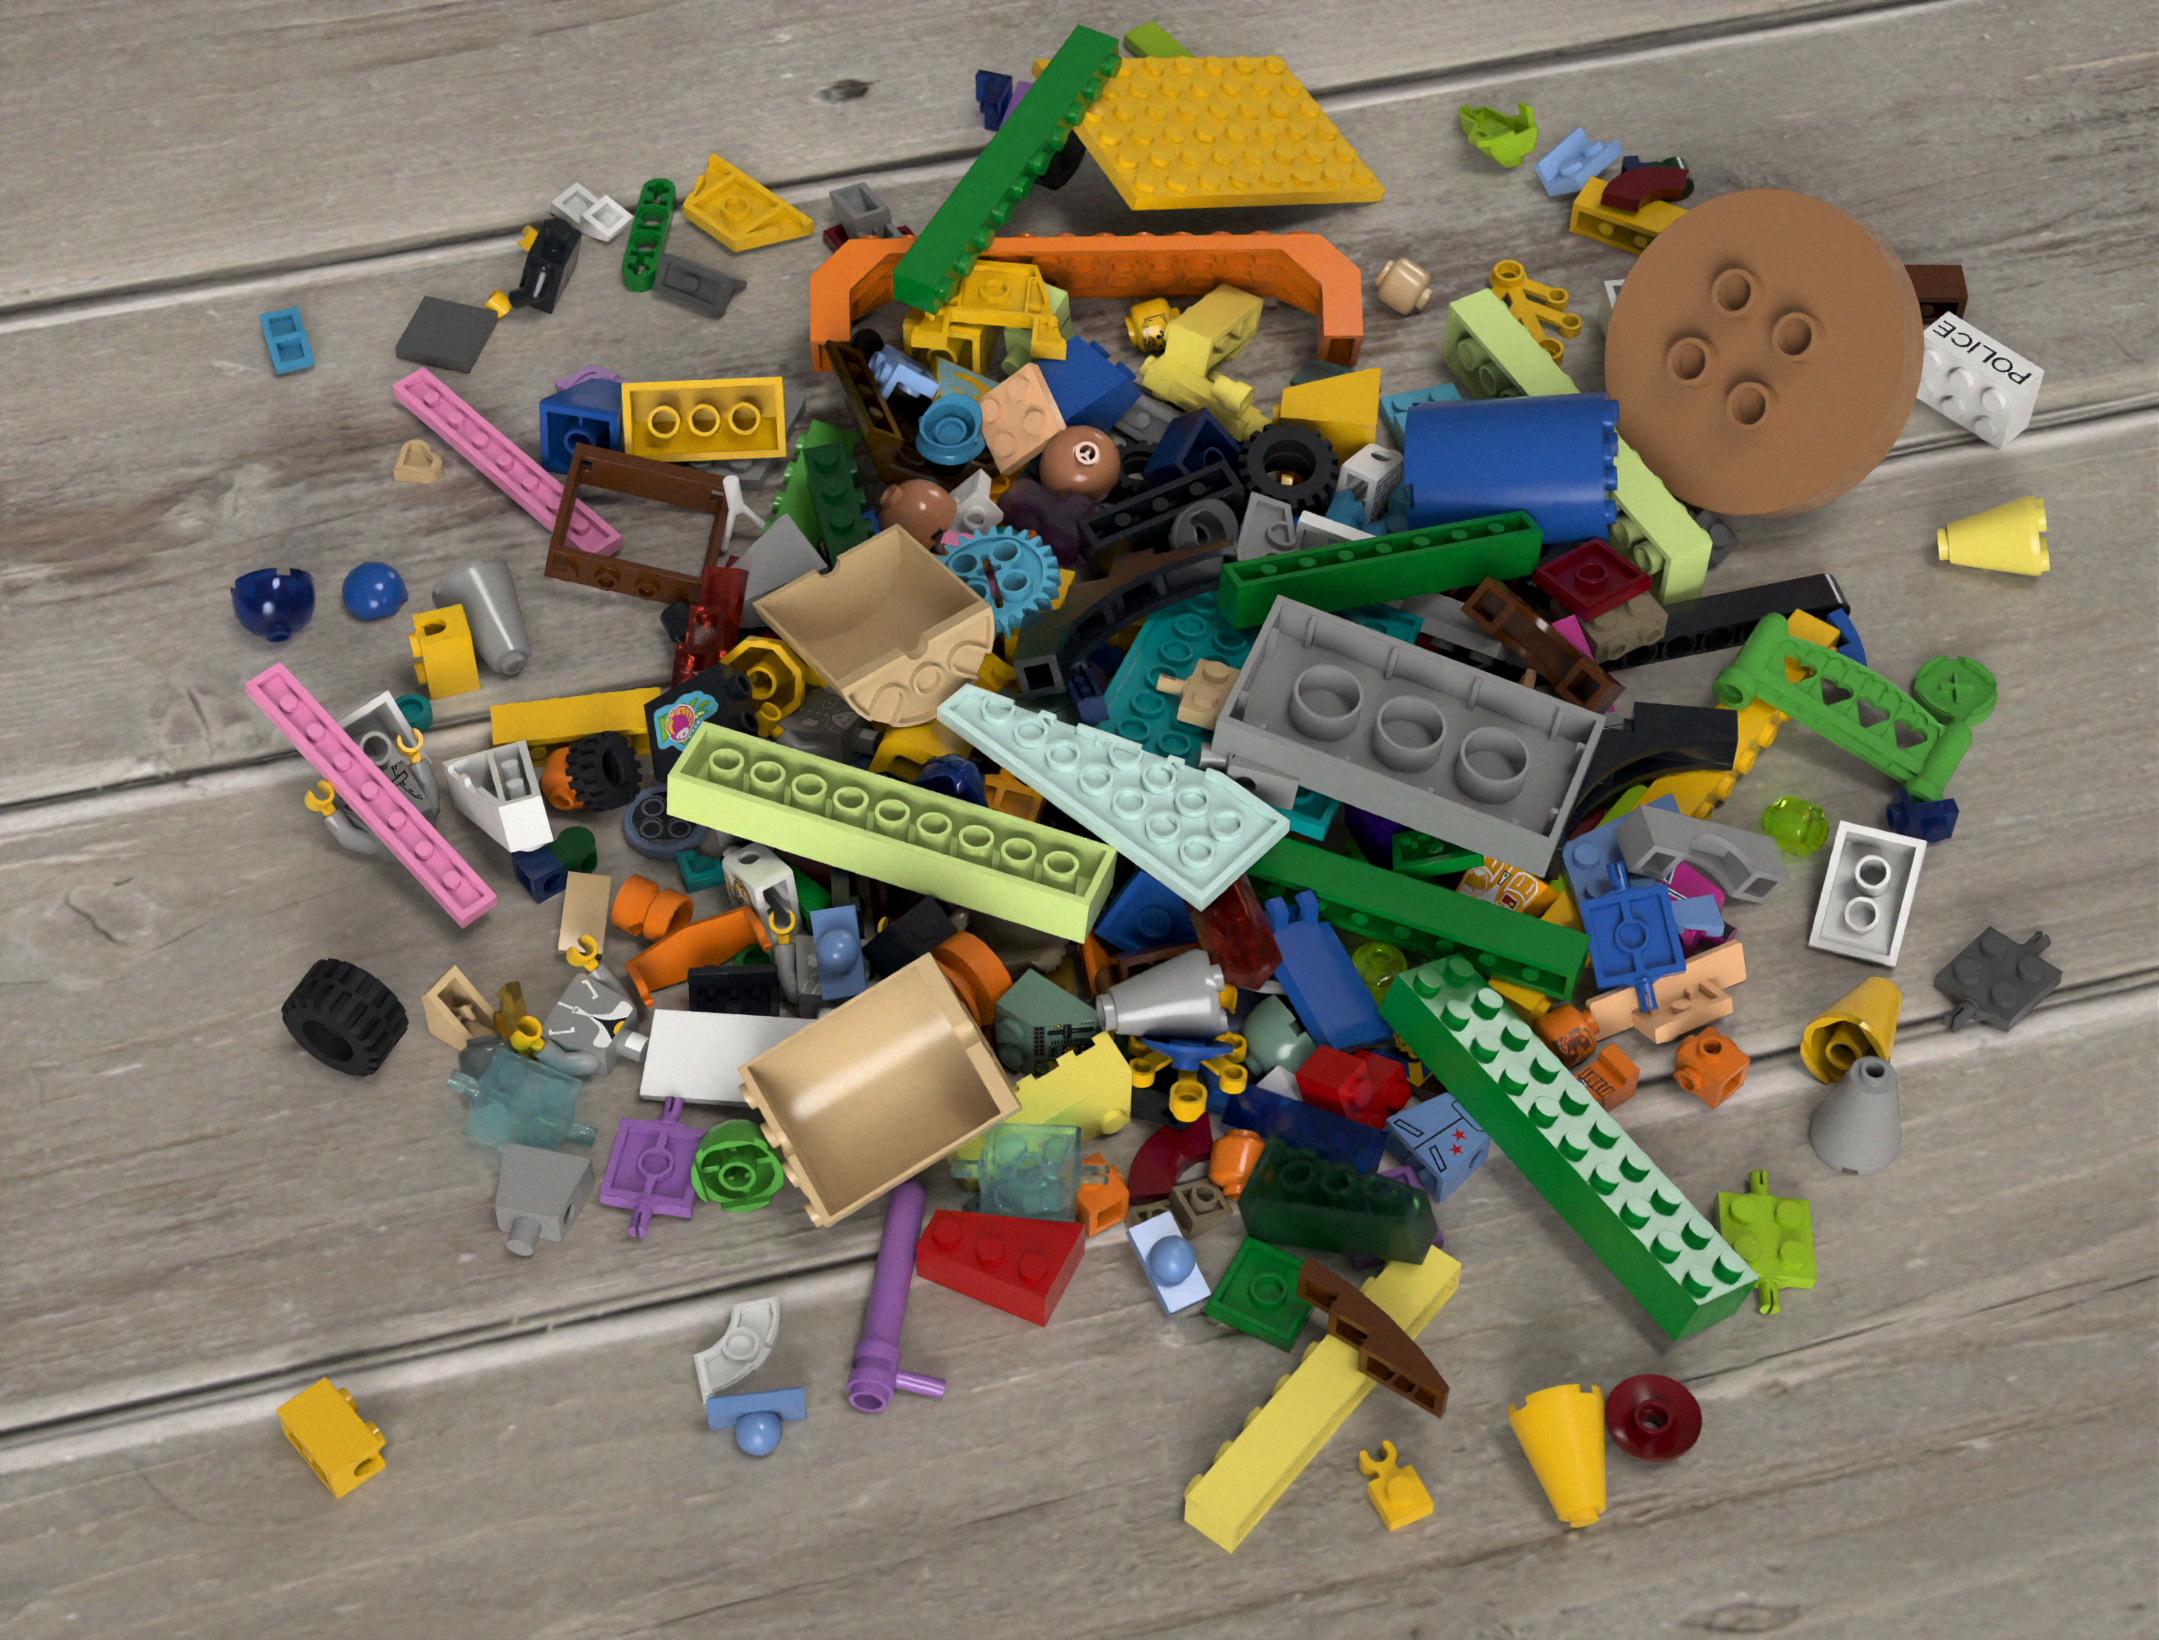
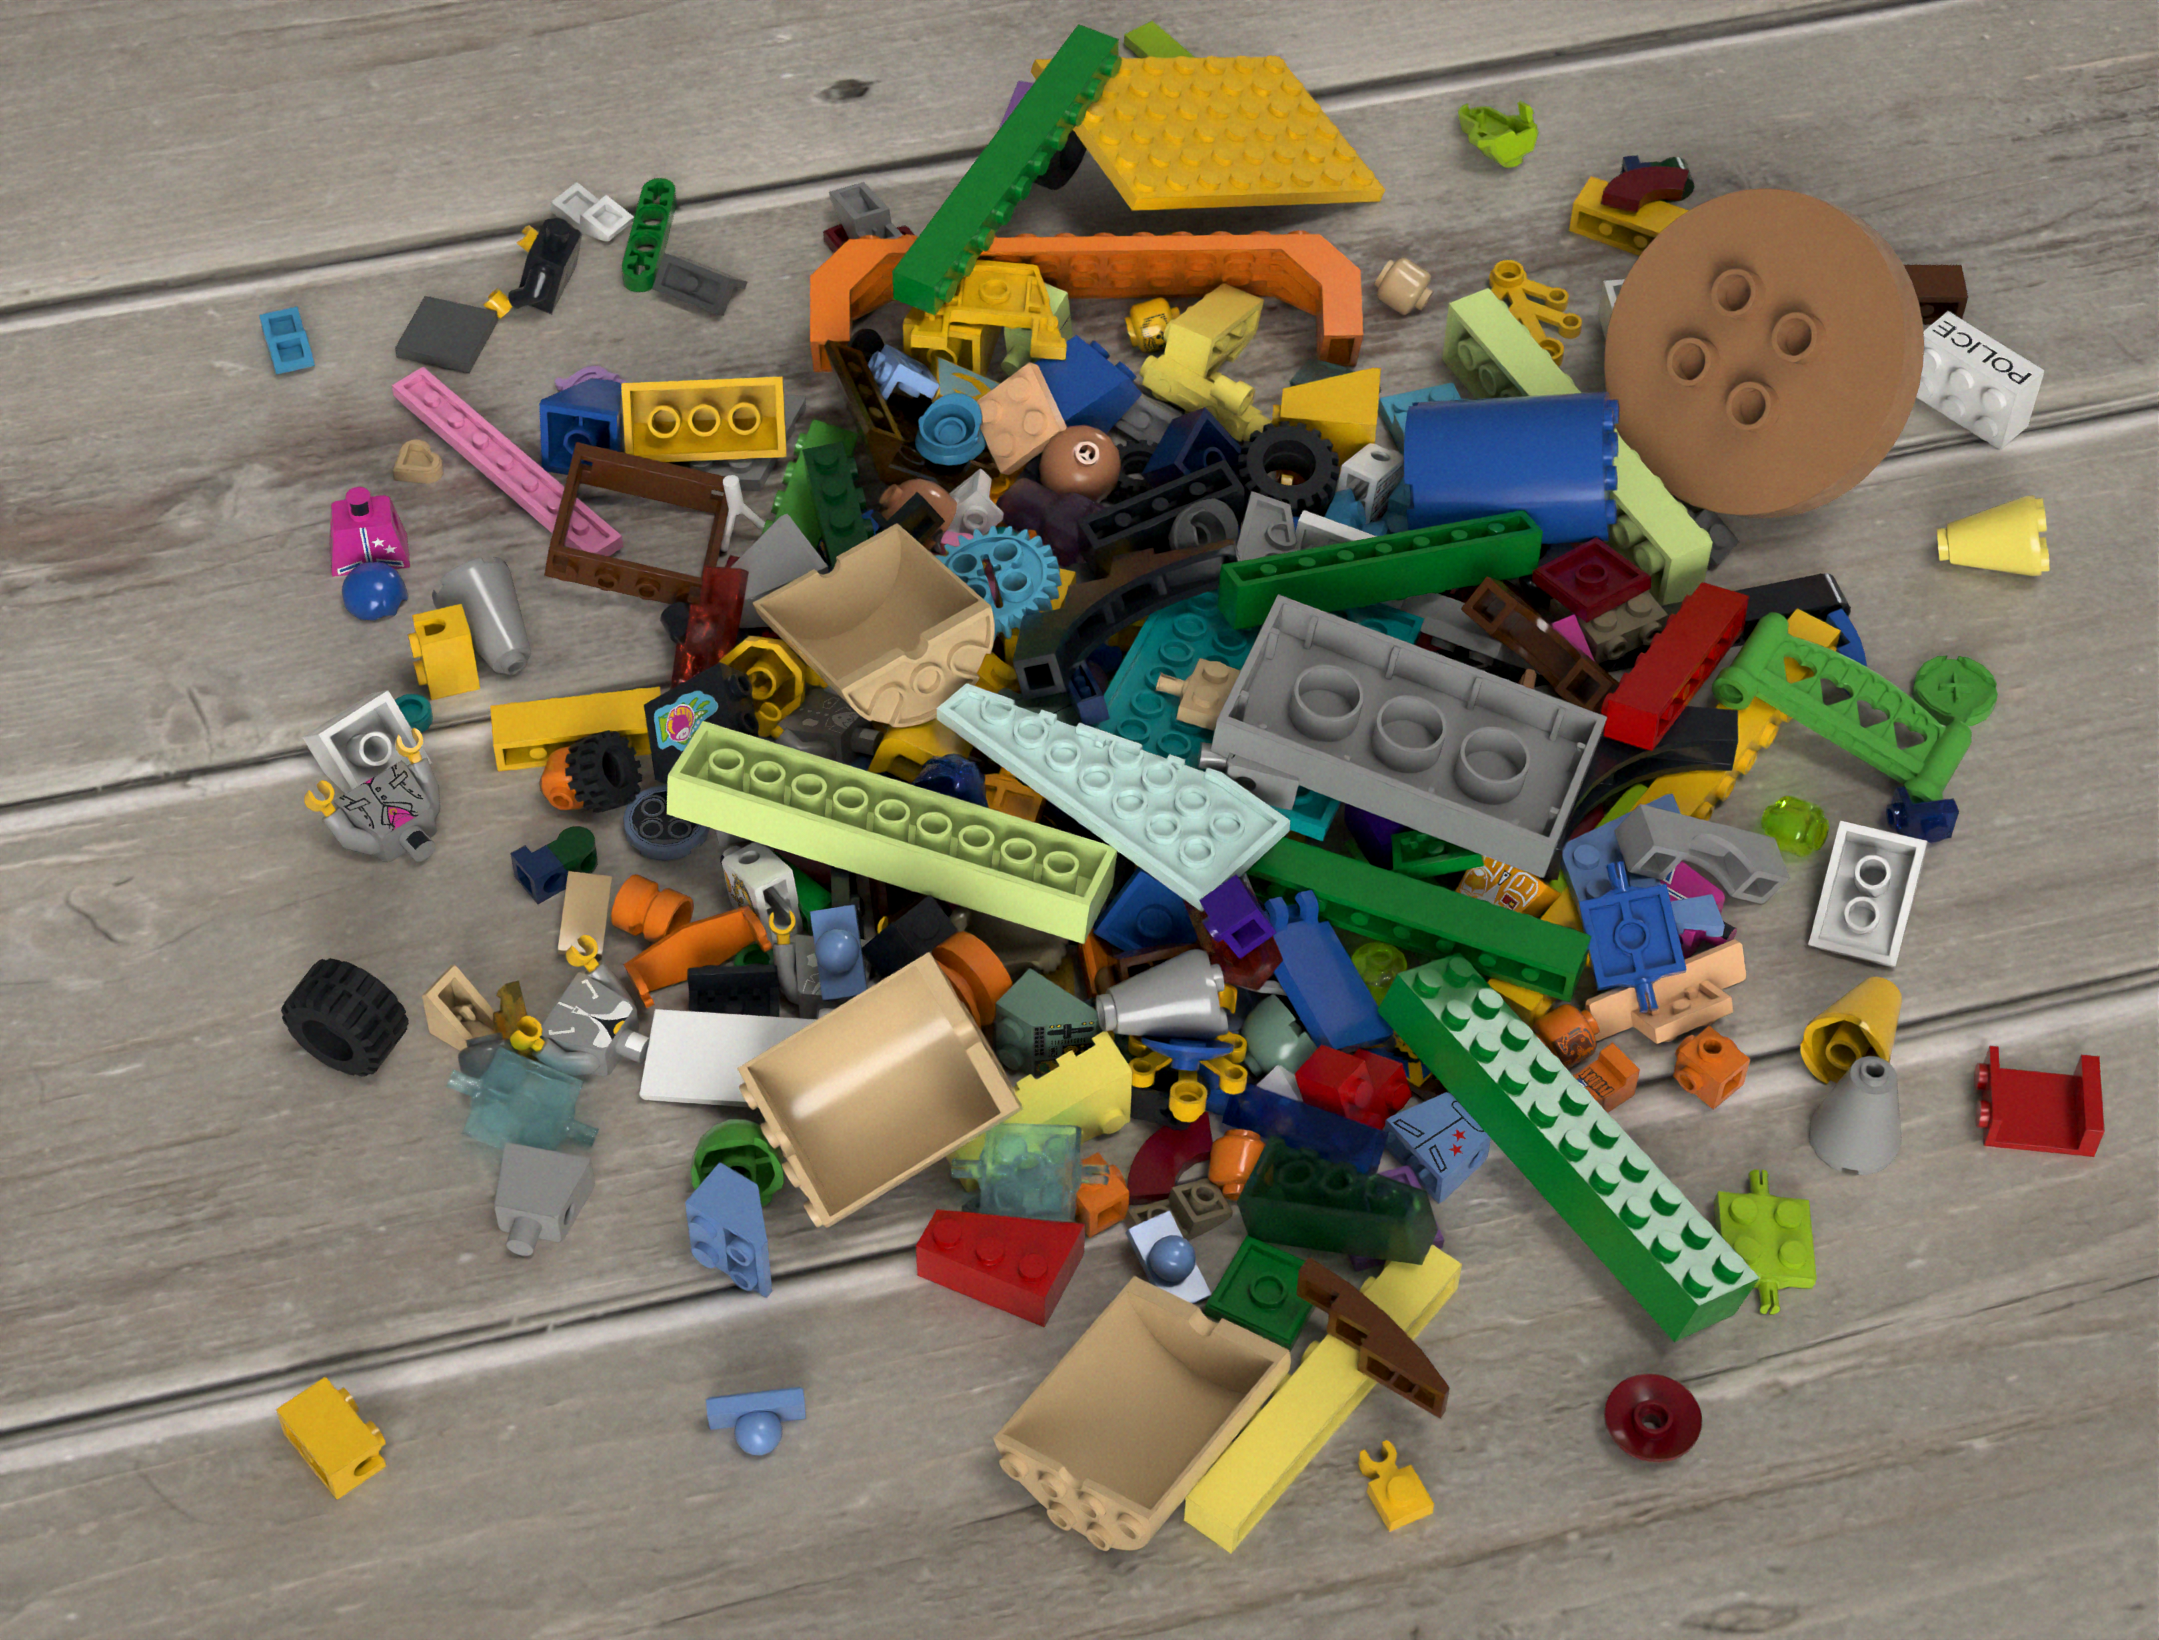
(274, 603): clear blue cylinder -> none
(366, 531): none -> dark pink torso
(371, 795): bright pink plate -> none
(501, 795): white wedge -> none
(652, 1168): medium lavender plate -> none
(699, 871): teal tile -> none
(730, 1229): none -> medium blue slope
(741, 210): yellow wing -> none
(741, 1350): white tile -> none
(877, 1354): medium lavender cylinder -> none
(914, 516): none -> black bracket
(994, 95): clear blue bracket -> none
(1137, 1415): none -> tan cylinder
(1236, 917): none -> dark purple brick
(1566, 1448): yellow cone -> none
(1574, 161): light blue bracket -> none
(1674, 666): none -> red brick
(1997, 979): dark grey plate -> none
(2040, 1107): none -> red panel

